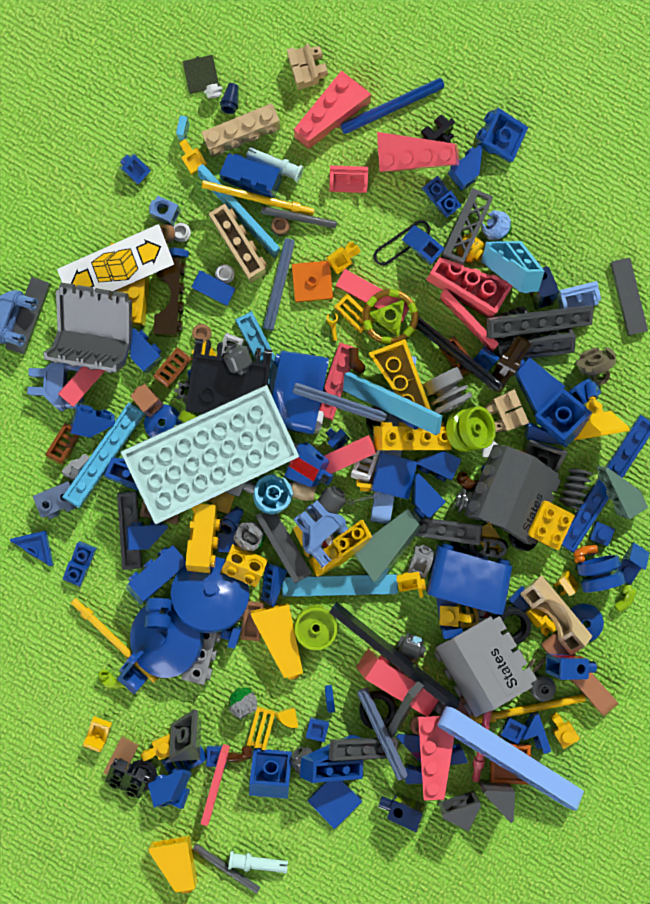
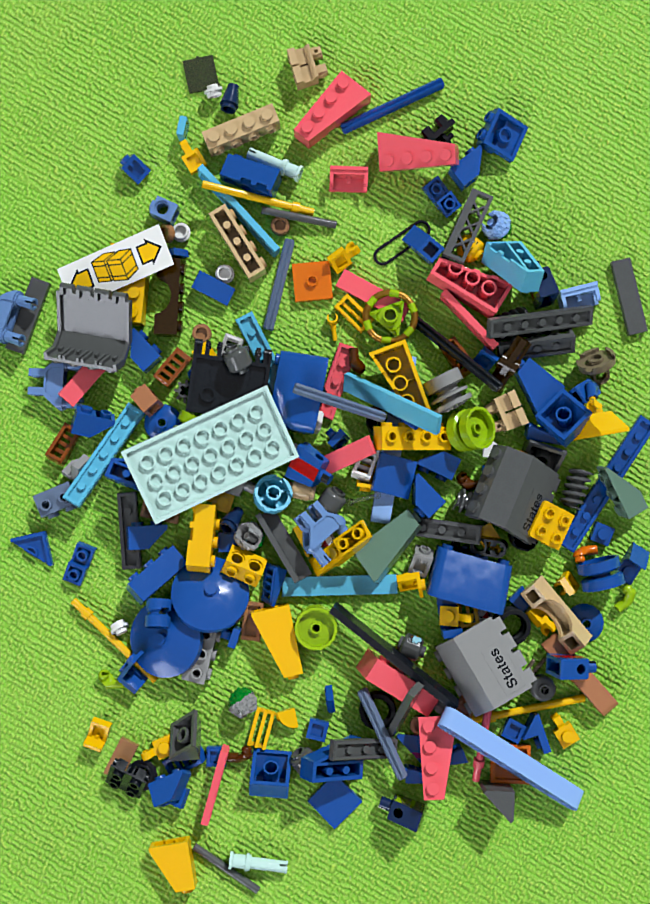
(119, 627): none -> white plate
(461, 809): dark grey slope -> none

